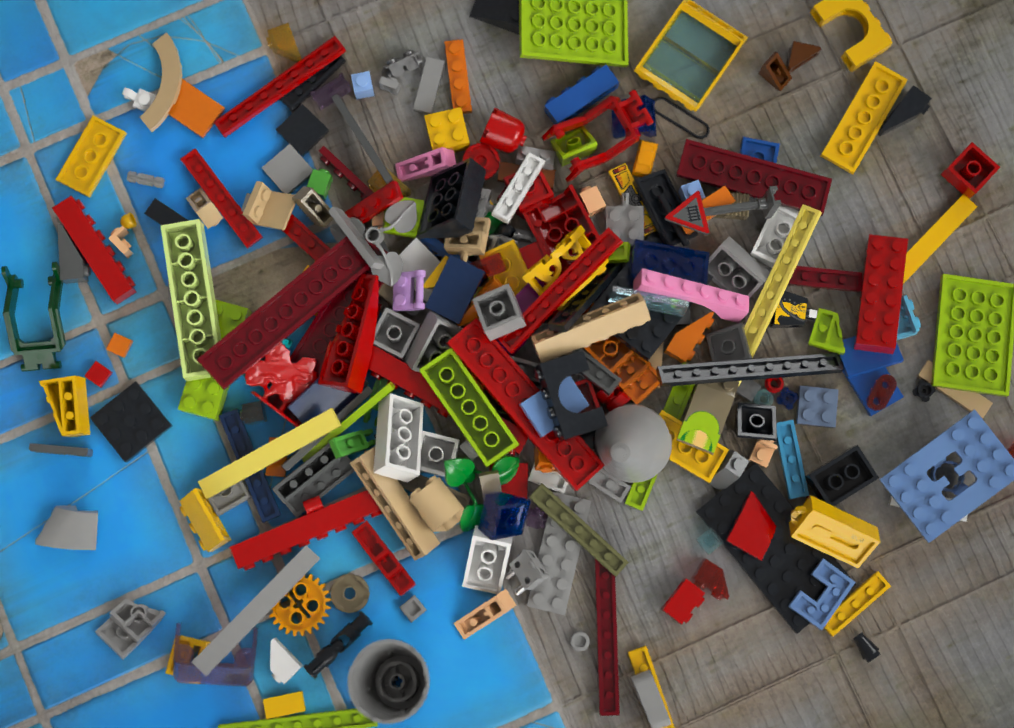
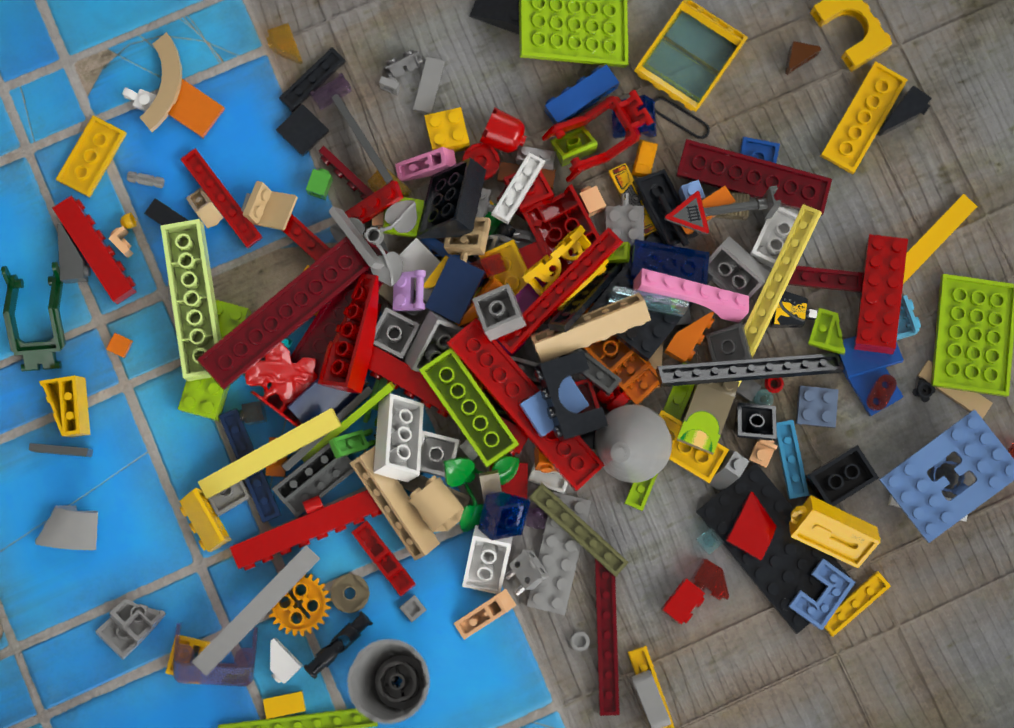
(98, 374): red tile -> none
(131, 421): black plate -> none
(279, 86): red tile -> none
(287, 170): light grey tile -> none
(313, 206): dark tan brick -> none
(362, 85): light blue brick -> none
(458, 75): orange plate -> none
(609, 485): light grey plate -> none
(775, 72): reddish brown slope -> none
(792, 398): clear blue plate -> none
(866, 647): black cone -> none
(970, 170): red brick -> none

